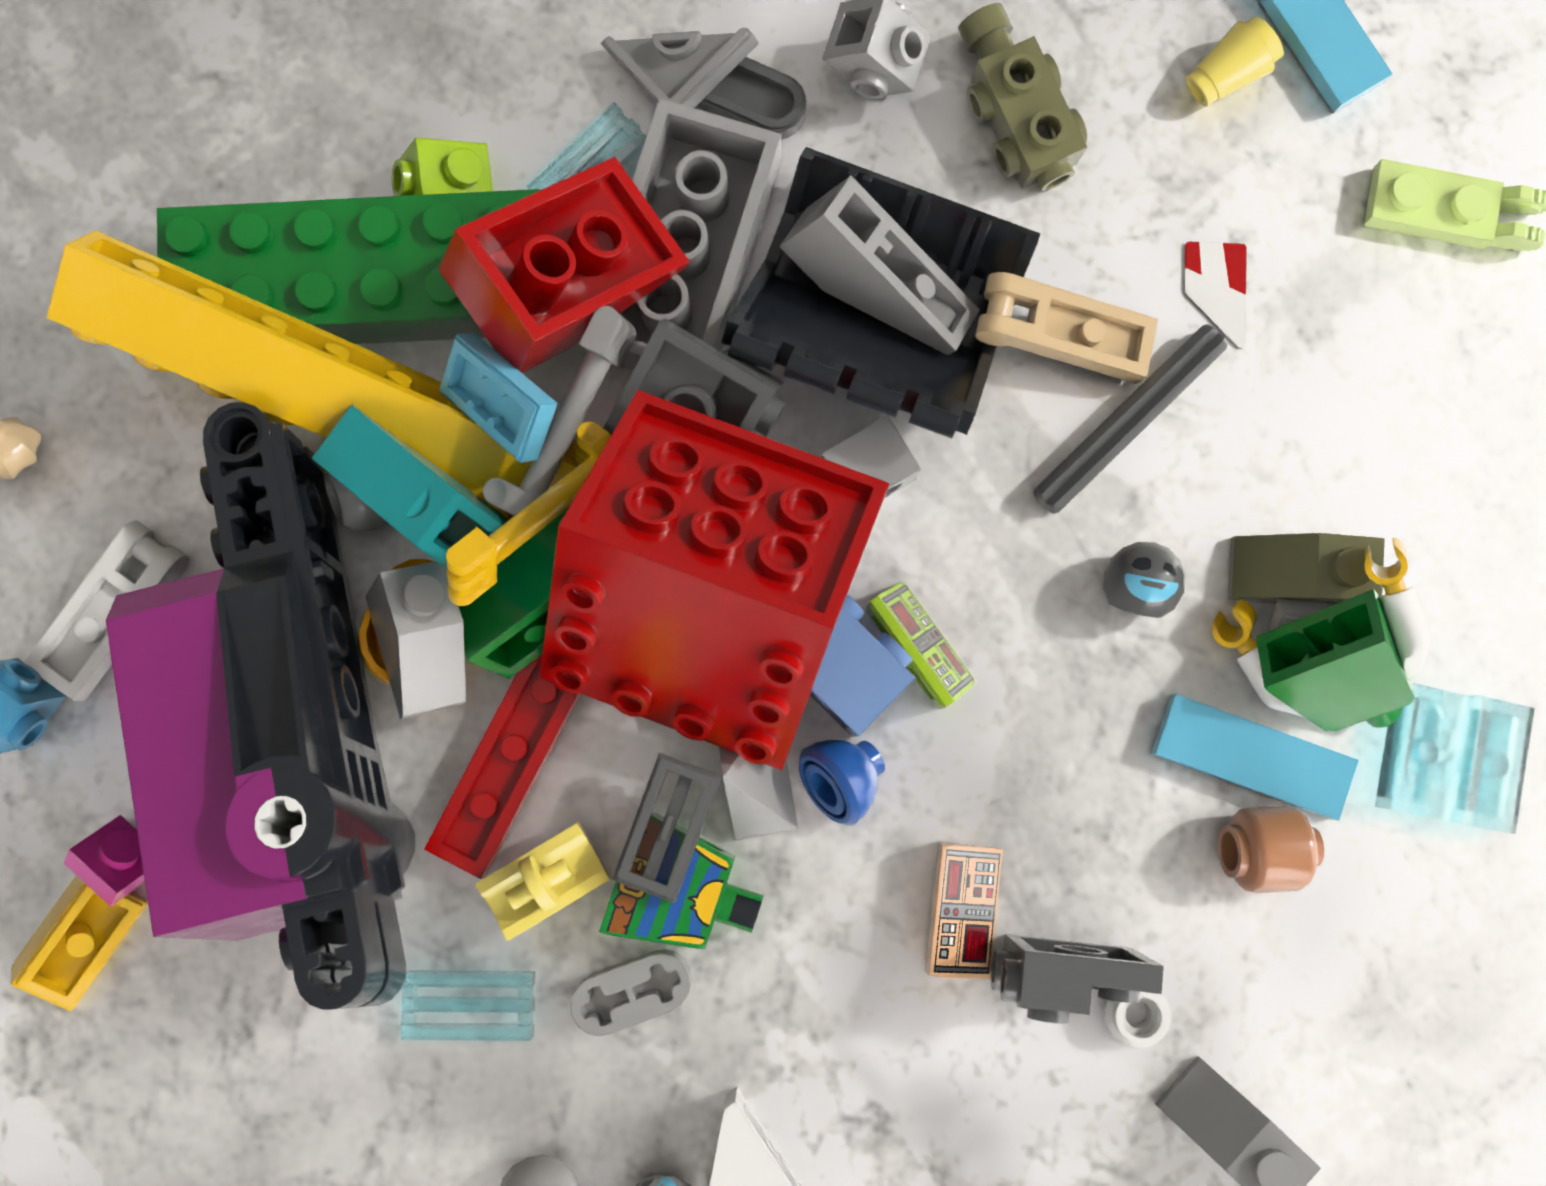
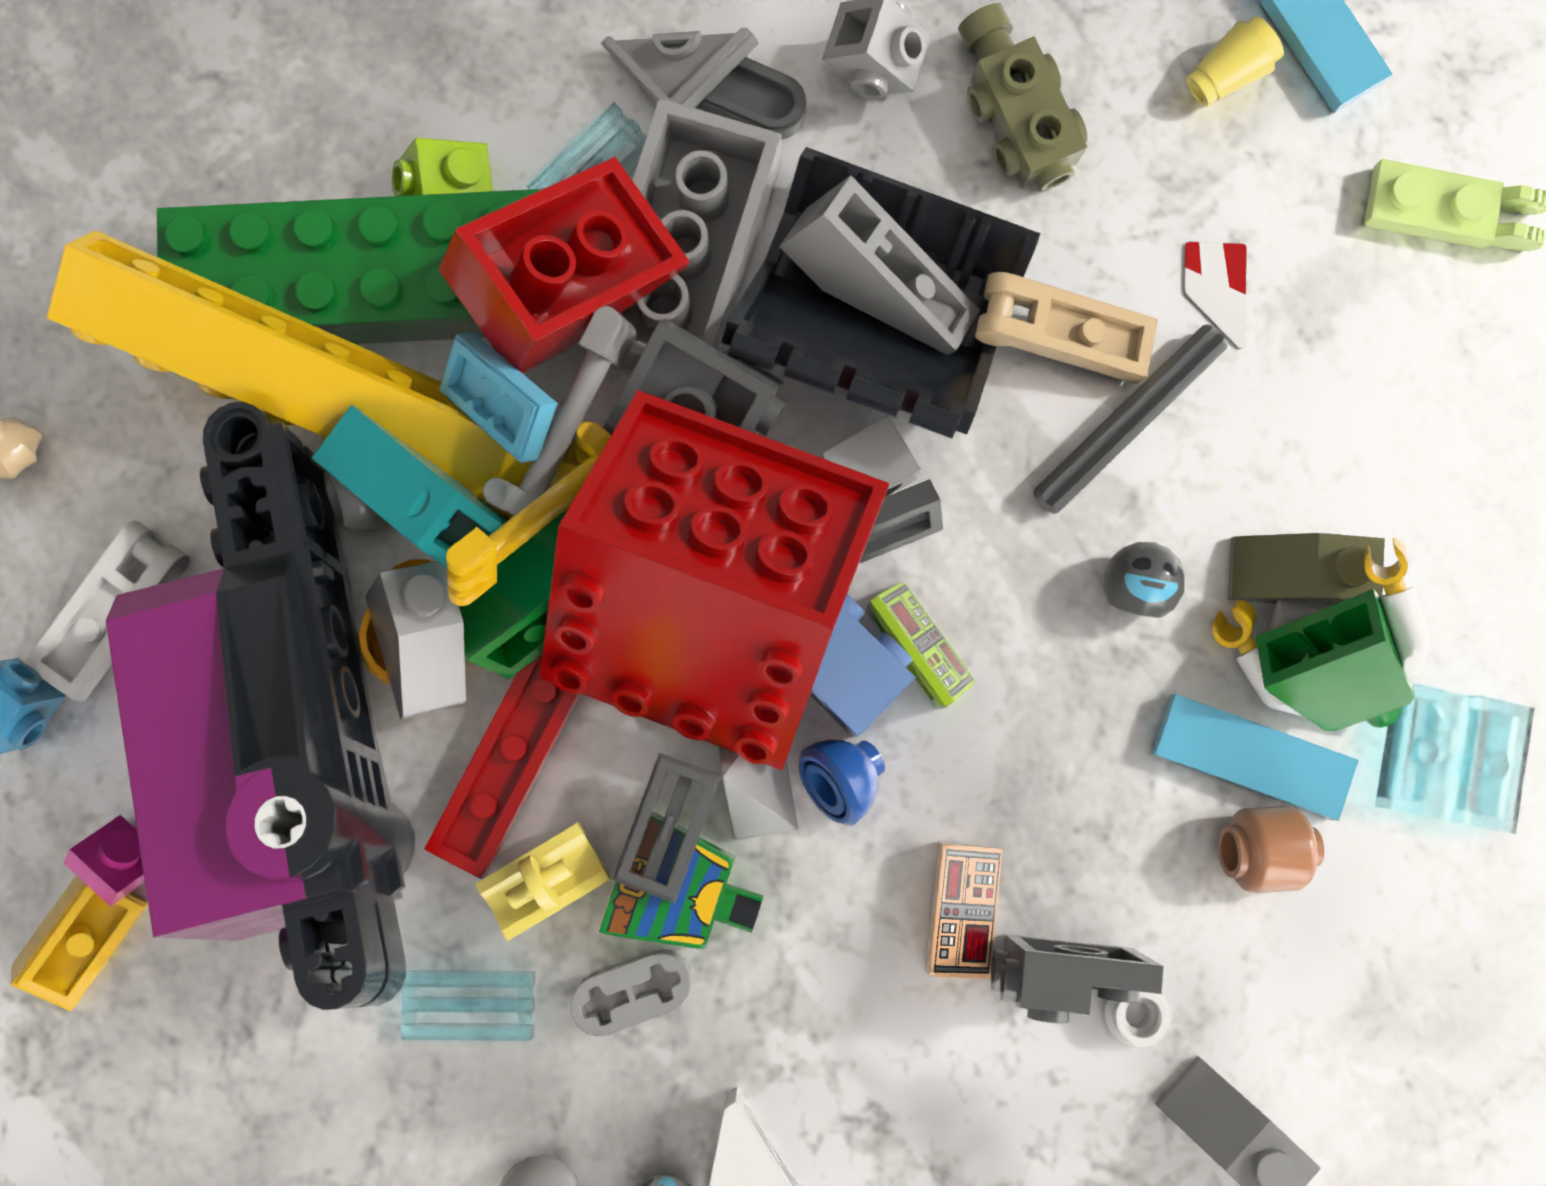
(905, 519): none -> dark grey tile

